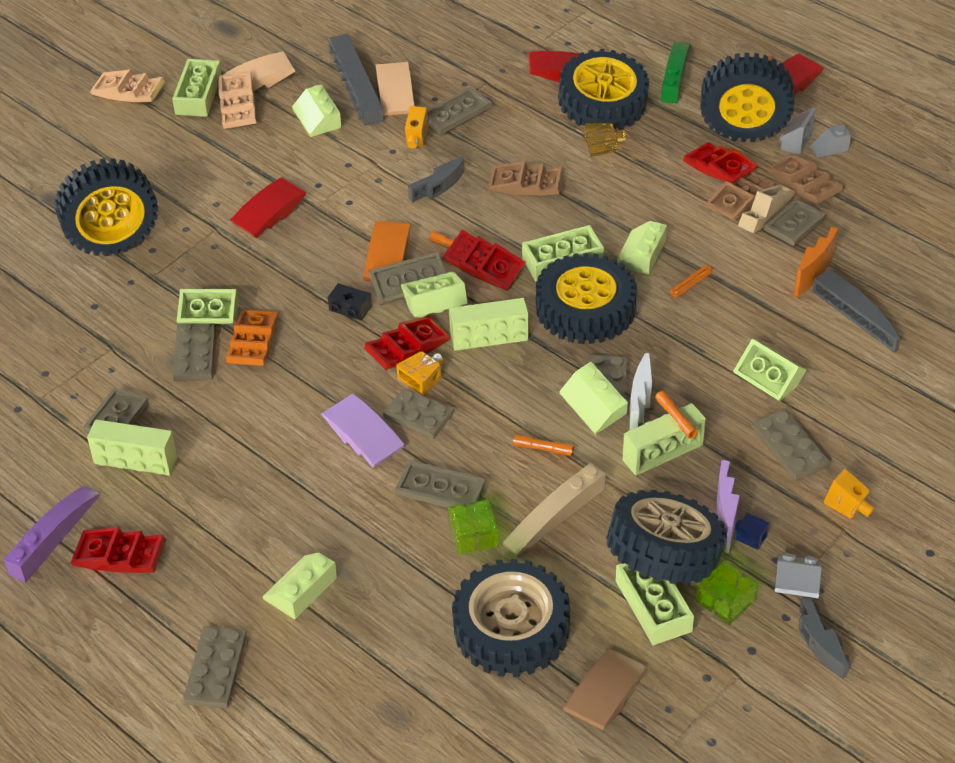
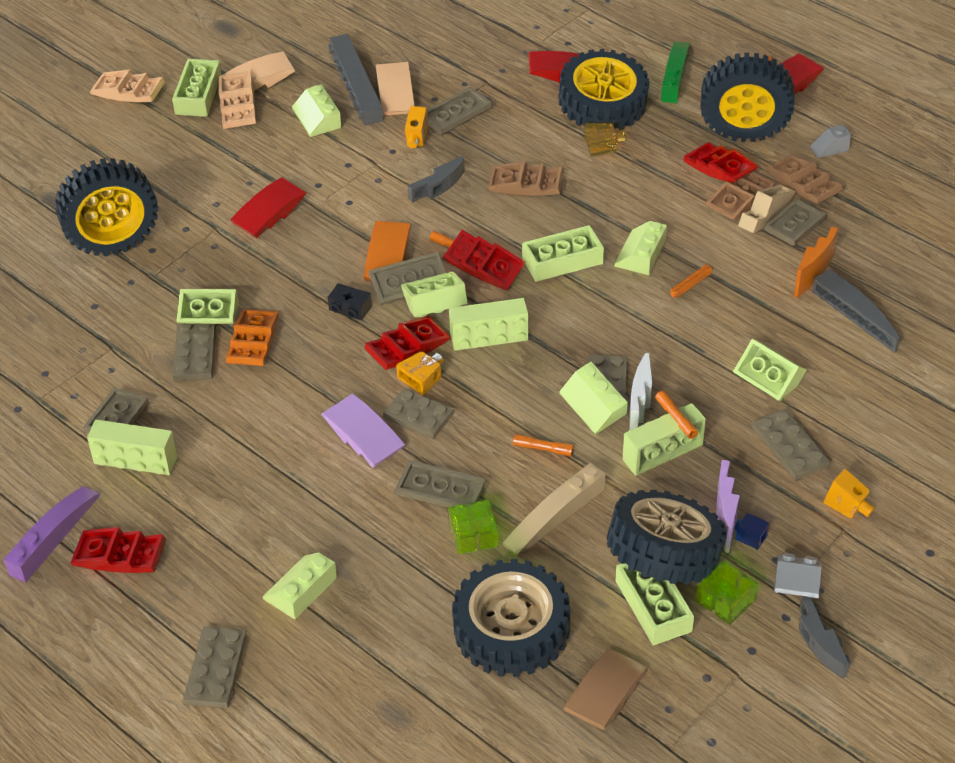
(586, 298): black wheel -> none
(798, 132): light grey slope -> none

